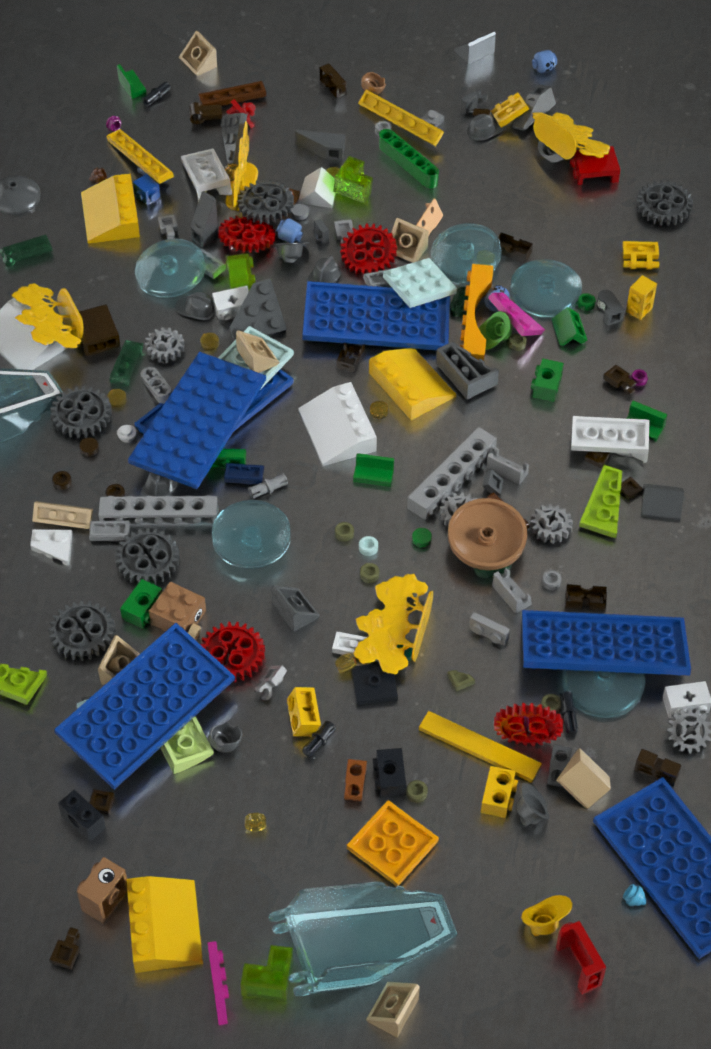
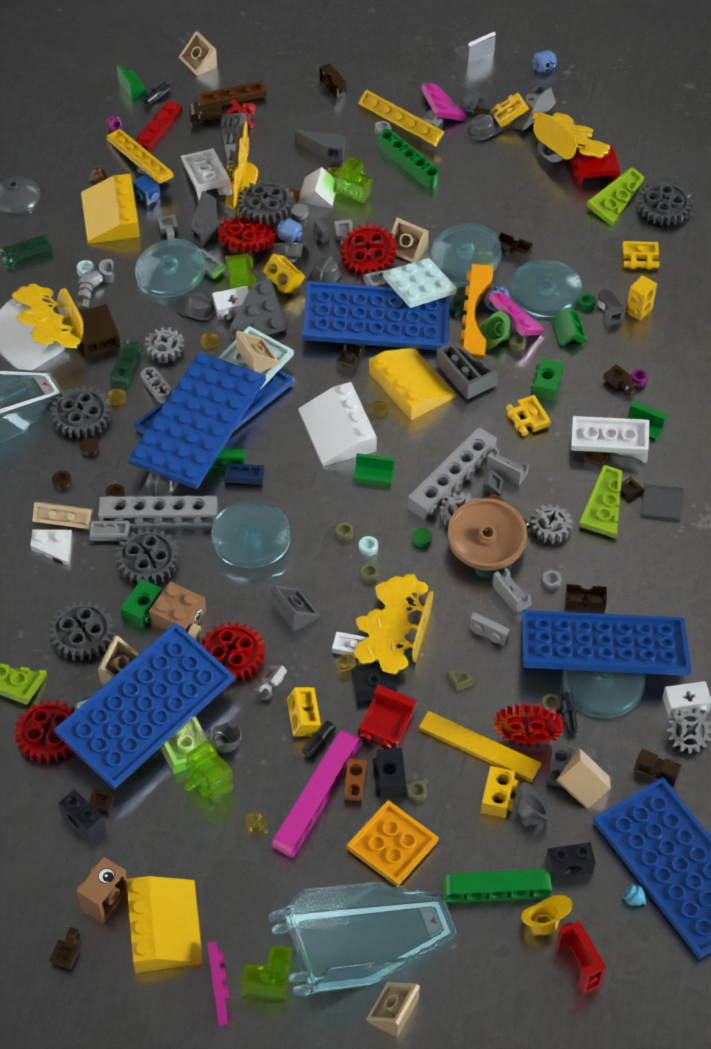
(31, 727): none -> red gear
(85, 267): none -> light aqua tile
(91, 280): none -> light grey piece
(126, 433): white plate -> none
(158, 125): none -> red plate
(209, 773): none -> clear neon green brick
(268, 486): light grey pin -> none
(283, 274): none -> yellow brick
(316, 793): none -> dark pink beam
(373, 83): medium nougat hair -> none
(387, 718): none -> red panel
(430, 219): light nougat piece -> none
(441, 103): none -> dark pink wing
(497, 885): none -> green beam
(532, 411): none -> yellow plate
(570, 860): none -> black brick
(615, 197): none -> lime wing

